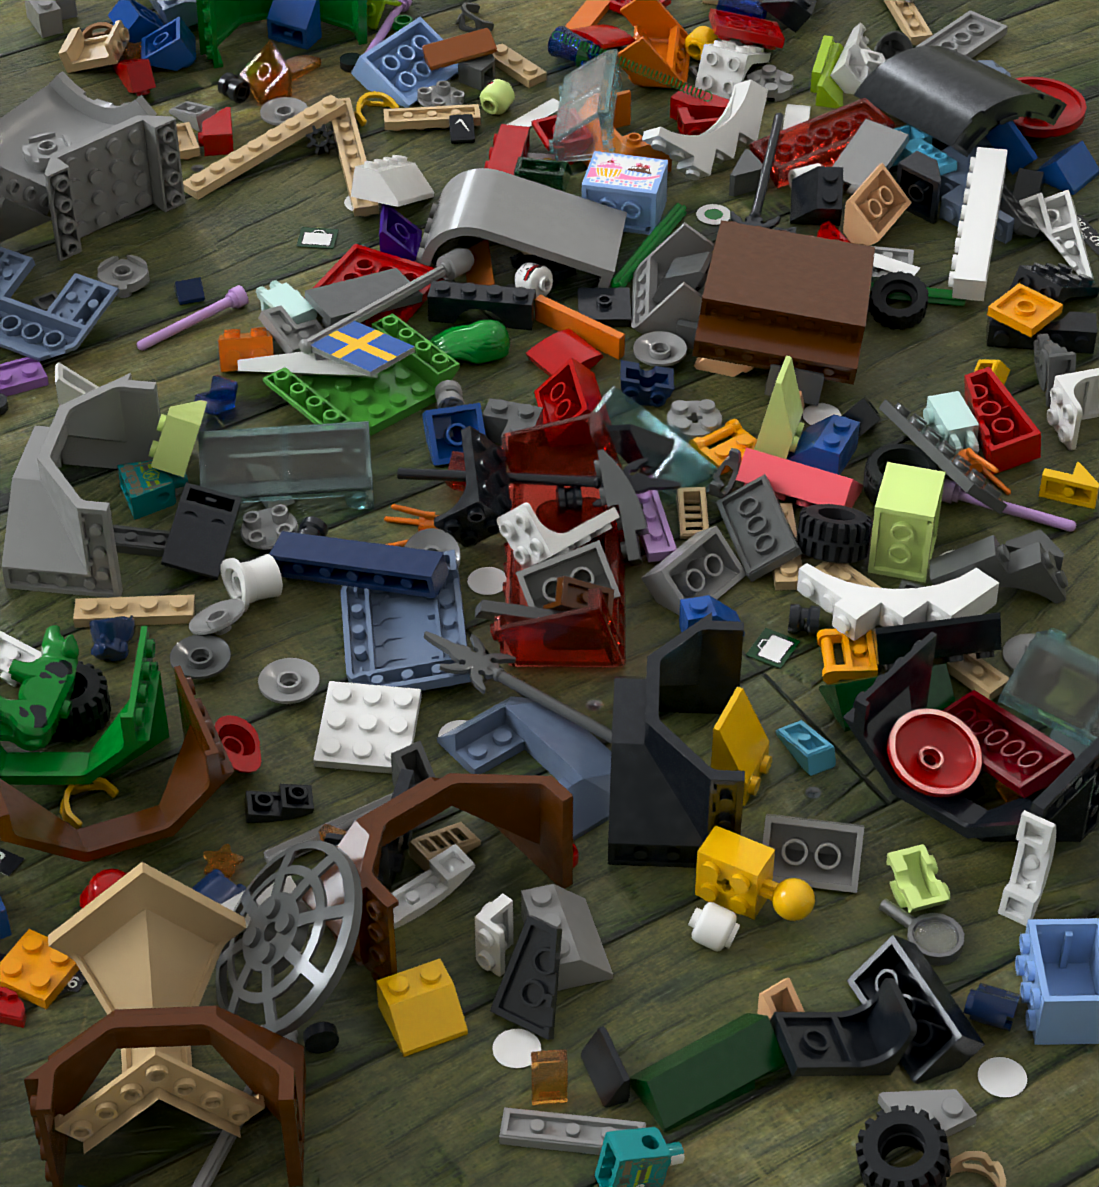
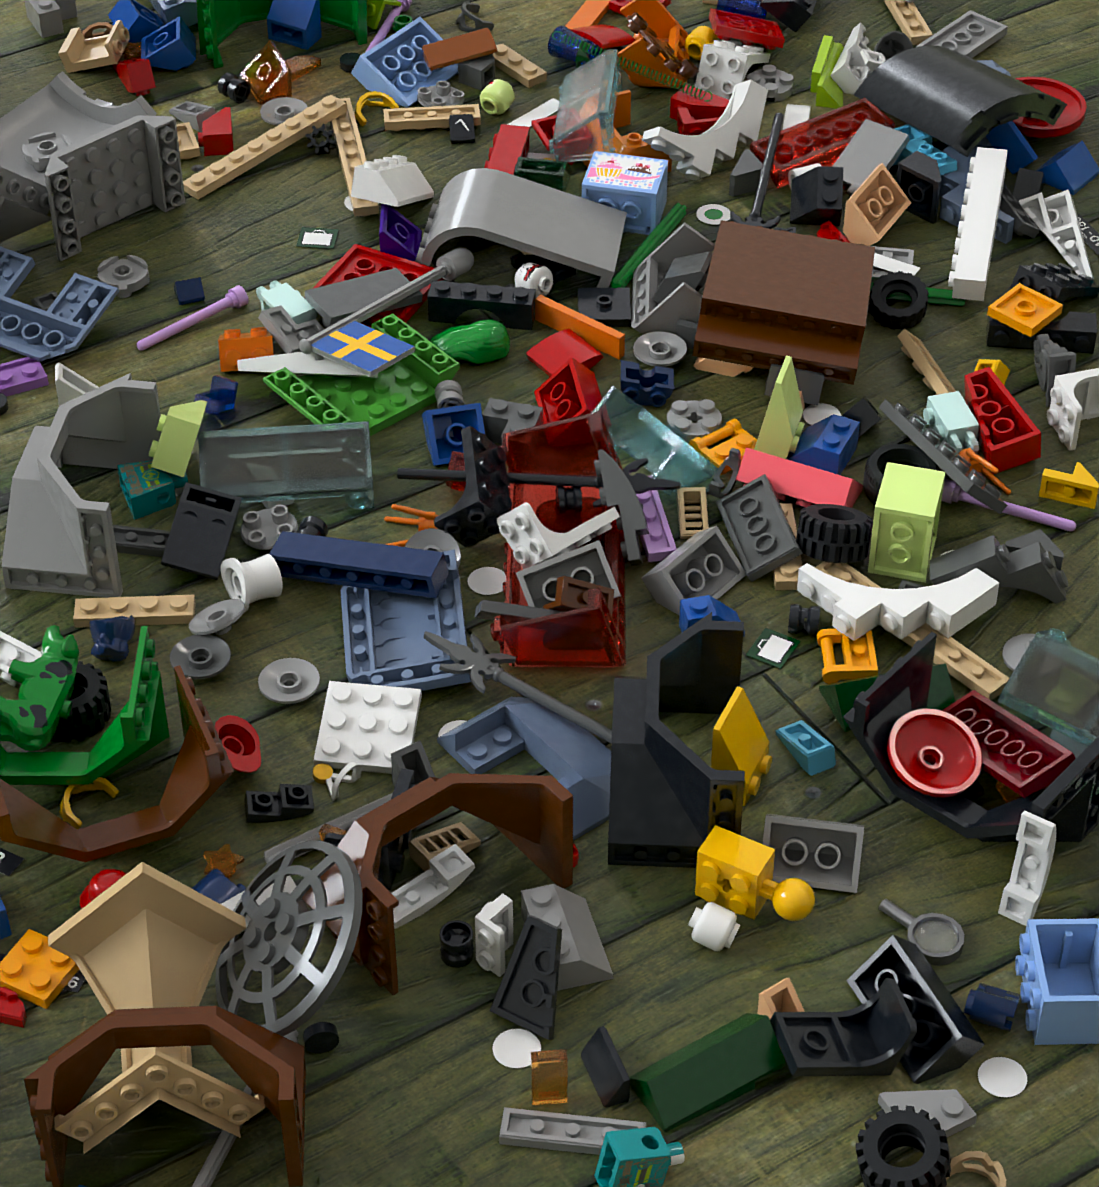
(324, 774): none -> white piece
(421, 1007): yellow slope -> none
(456, 943): none -> black wheel
(482, 270): dark orange slope -> none
(639, 443): black slope -> none
(655, 46): none -> reddish brown plant
(916, 880): yellowish green cylinder -> none
(925, 363): none -> tan plate
(954, 638): black slope -> none

